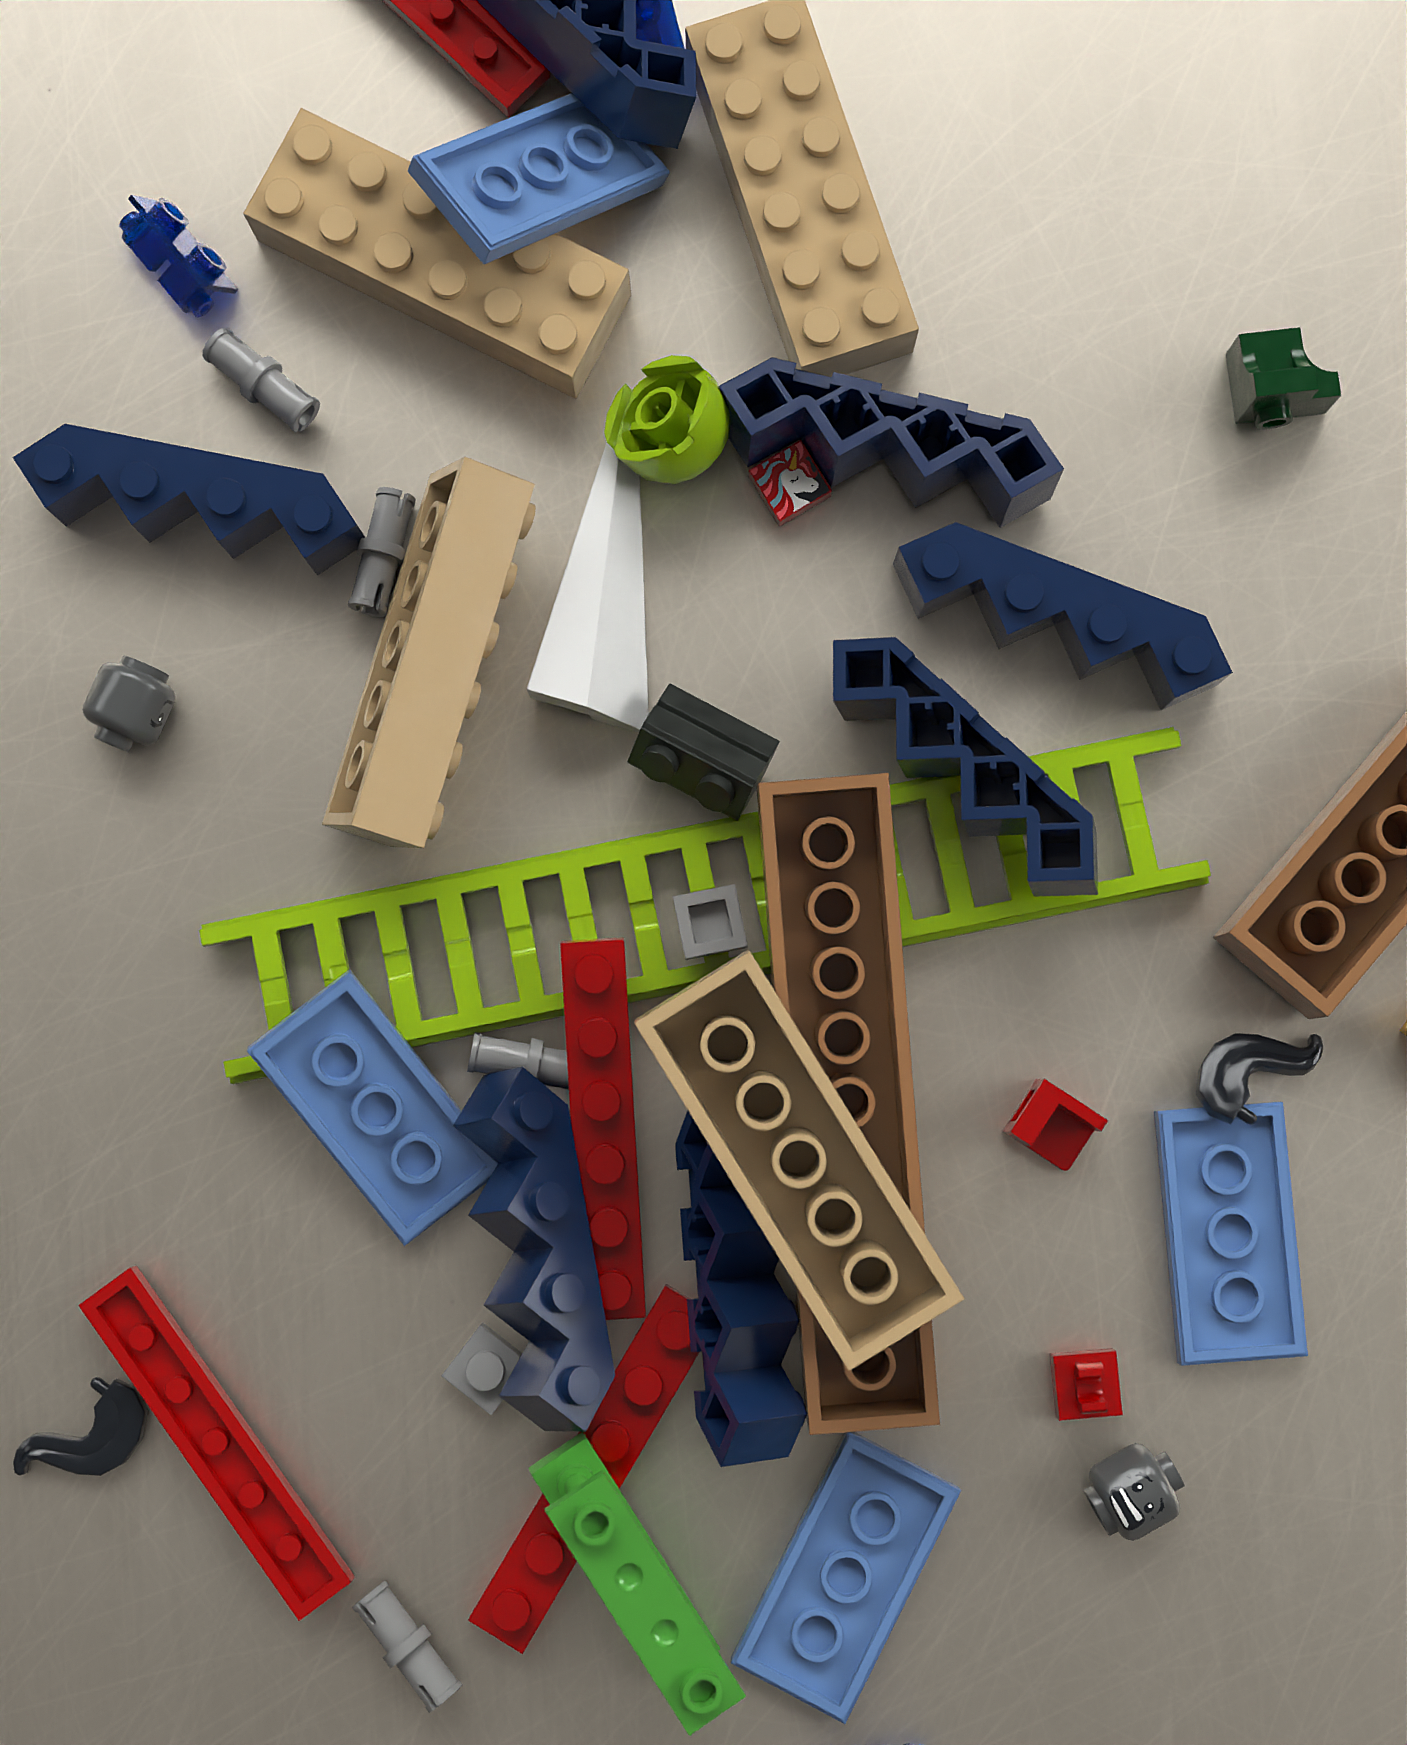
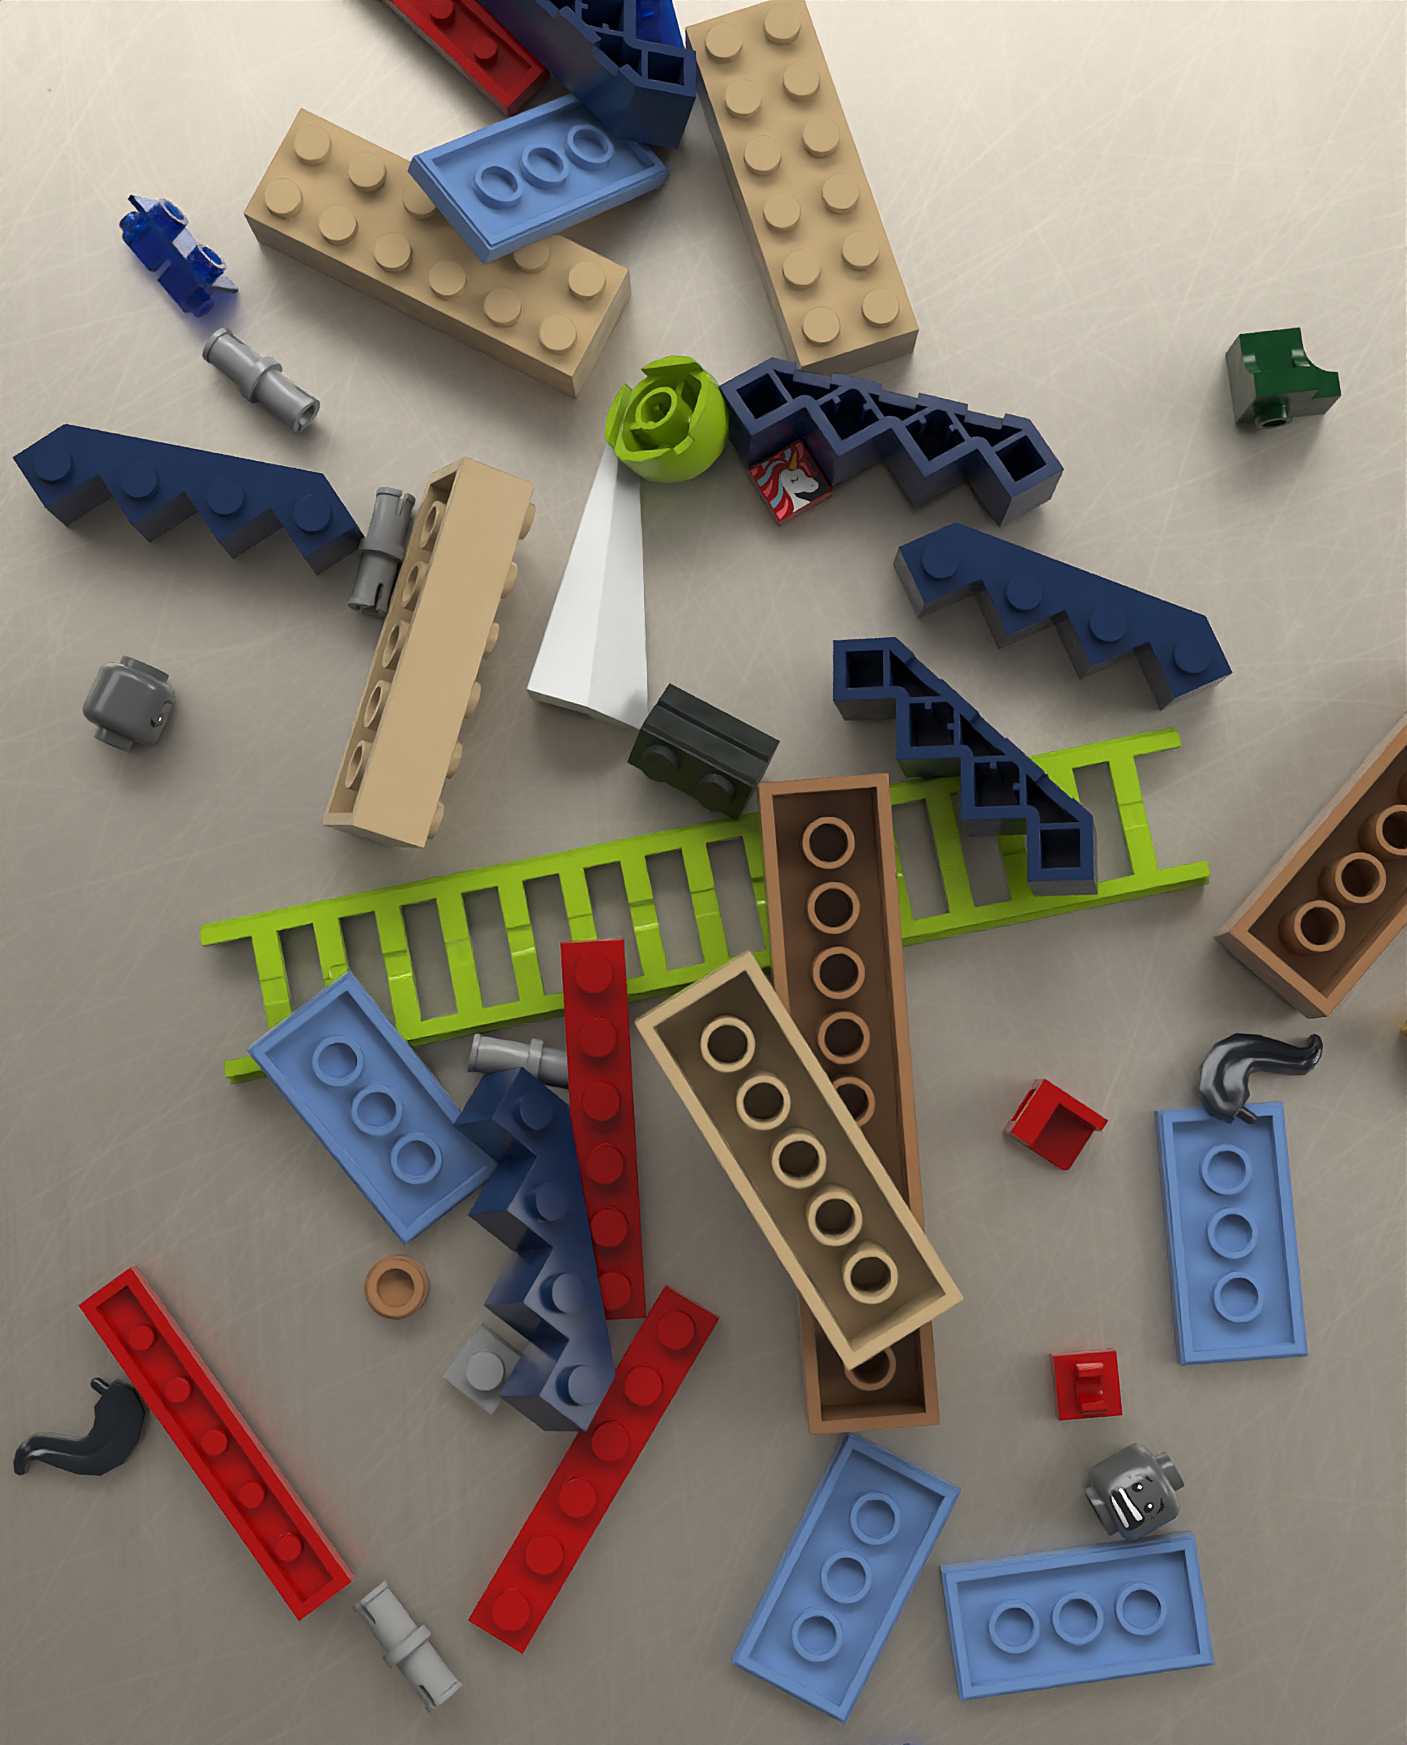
(397, 1286): none -> medium nougat tile
(635, 1583): bright green fence -> none
(710, 922): light grey plate -> none
(739, 1316): dark blue brick -> none
(1076, 1615): none -> medium blue tile

